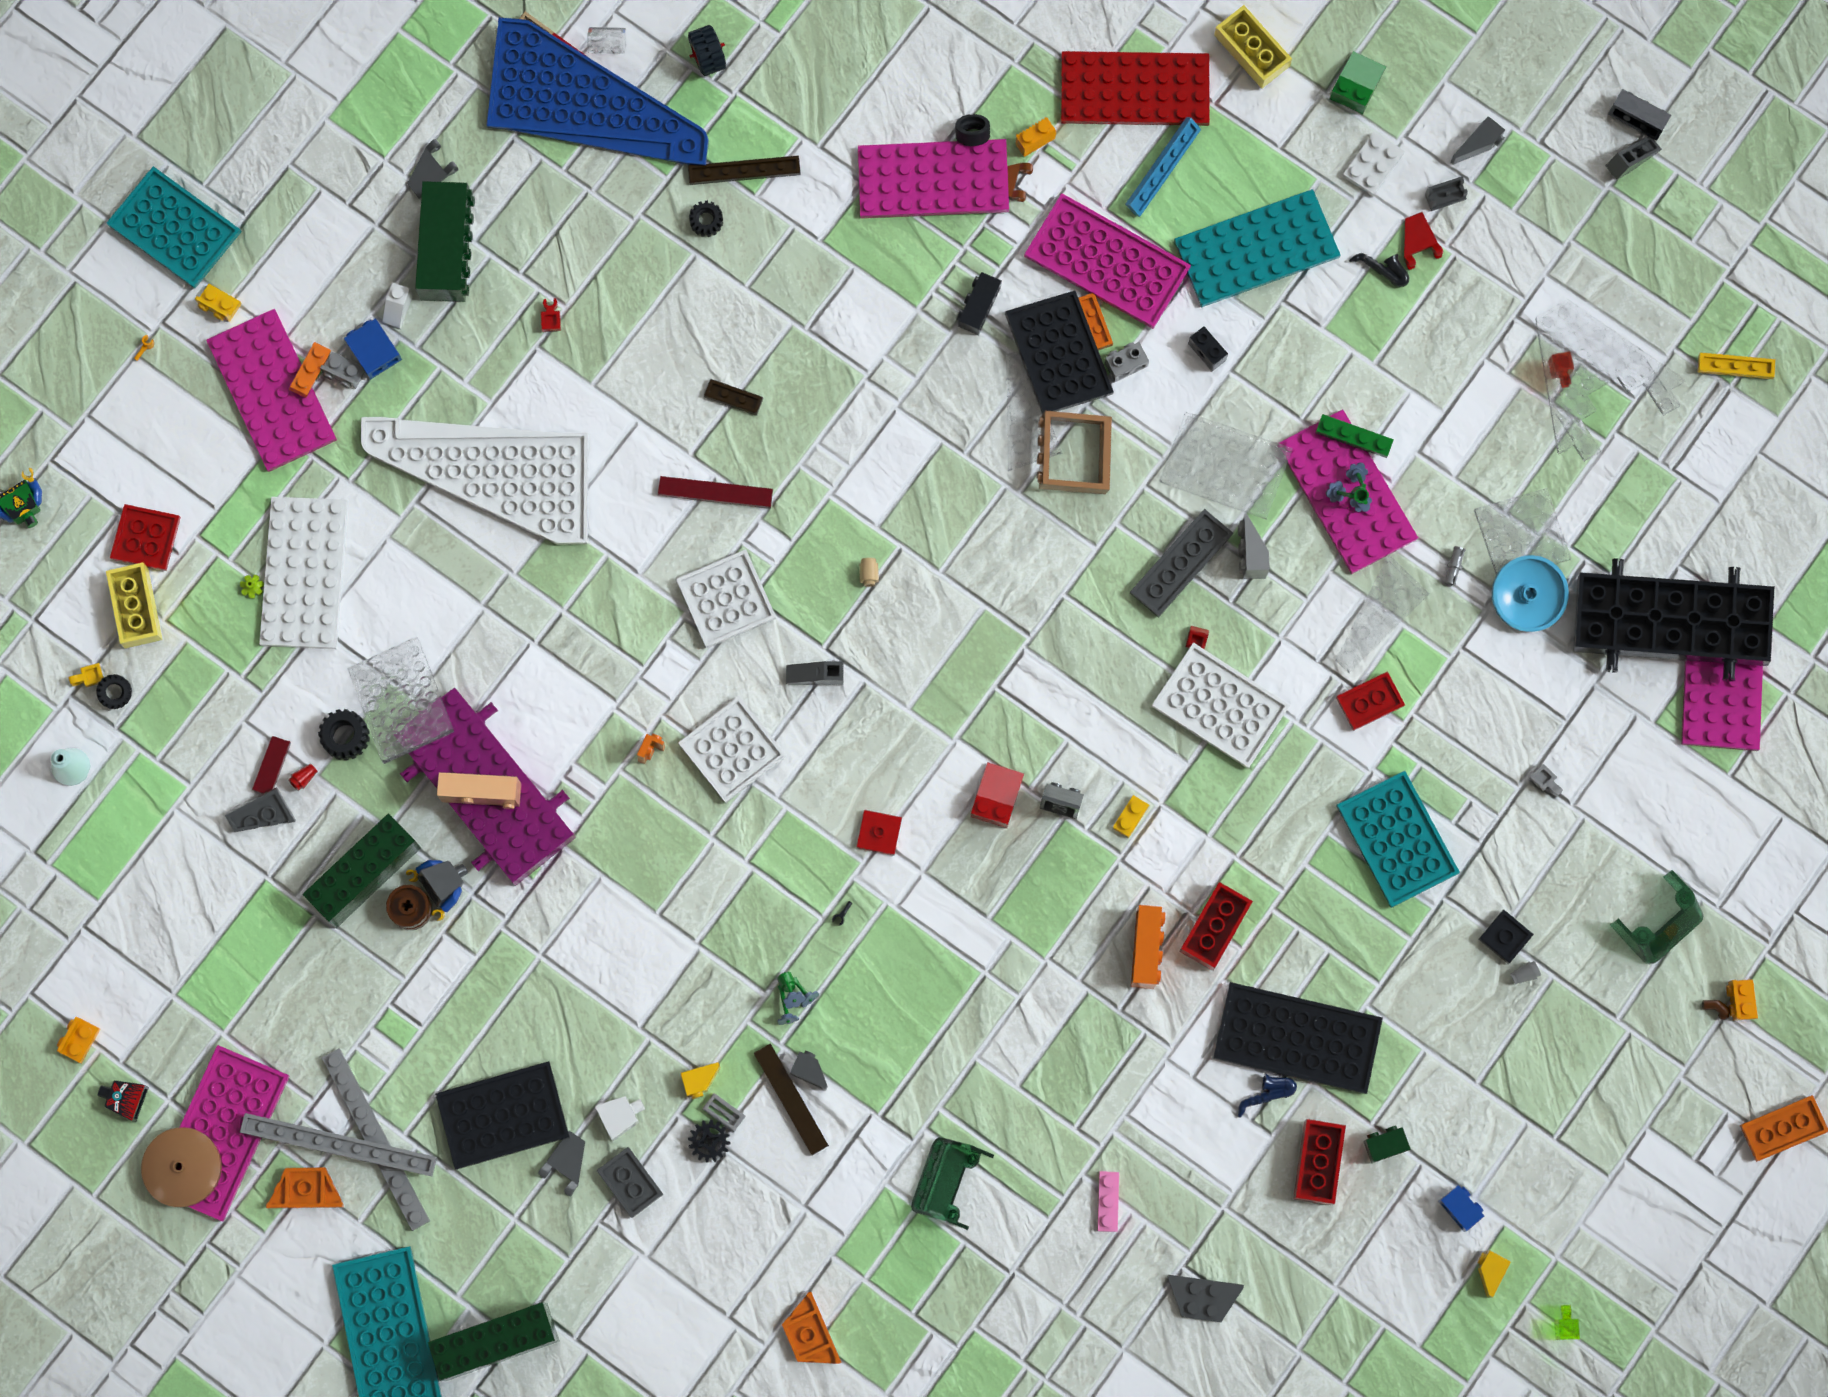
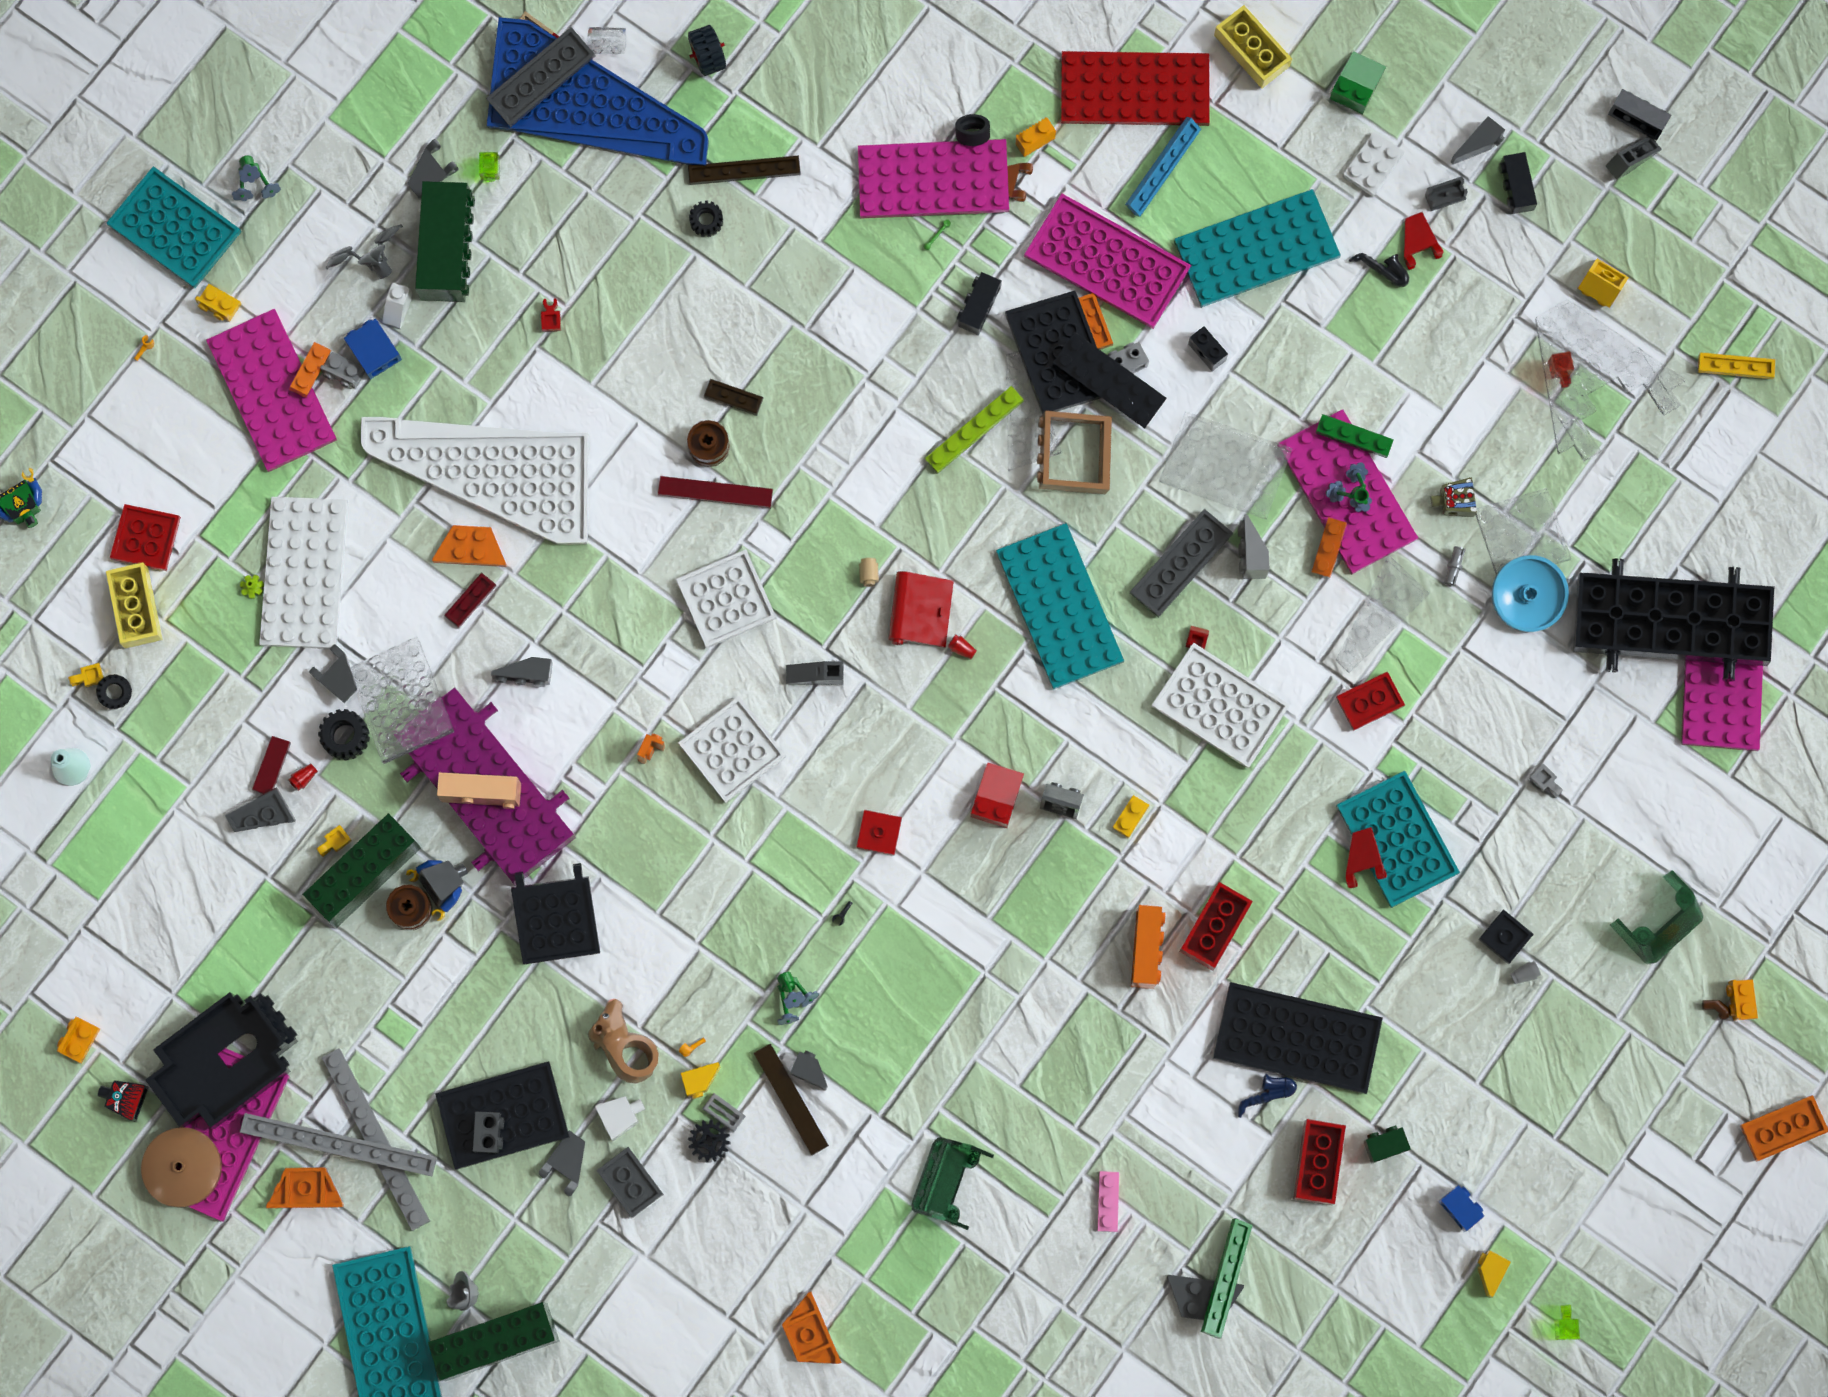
(197, 1078): none -> black panel
(249, 172): none -> sand blue plant
(335, 839): none -> yellow plate
(338, 677): none -> dark grey flag
(373, 257): none -> dark grey plant
(464, 1292): none -> light grey piece
(470, 547): none -> orange wing
(470, 600): none -> dark red tile
(482, 1132): none -> dark grey brick
(489, 166): none -> clear neon green brick
(529, 670): none -> dark grey slope
(541, 77): none -> dark grey plate
(555, 918): none -> black plate
(613, 1036): none -> medium nougat animal
(685, 1050): none -> light orange hand
(704, 433): none -> reddish brown wheel
(917, 607): none -> red door
(946, 224): none -> bright green hinge
(962, 647): none -> red cone
(974, 429): none -> lime plate
(1060, 606): none -> teal plate
(1109, 380): none -> black plate
(1226, 1278): none -> plate
(1329, 547): none -> orange plate
(1363, 856): none -> red flag
(1456, 498): none -> torso
(1518, 183): none -> black brick
(1603, 283): none -> yellow slope

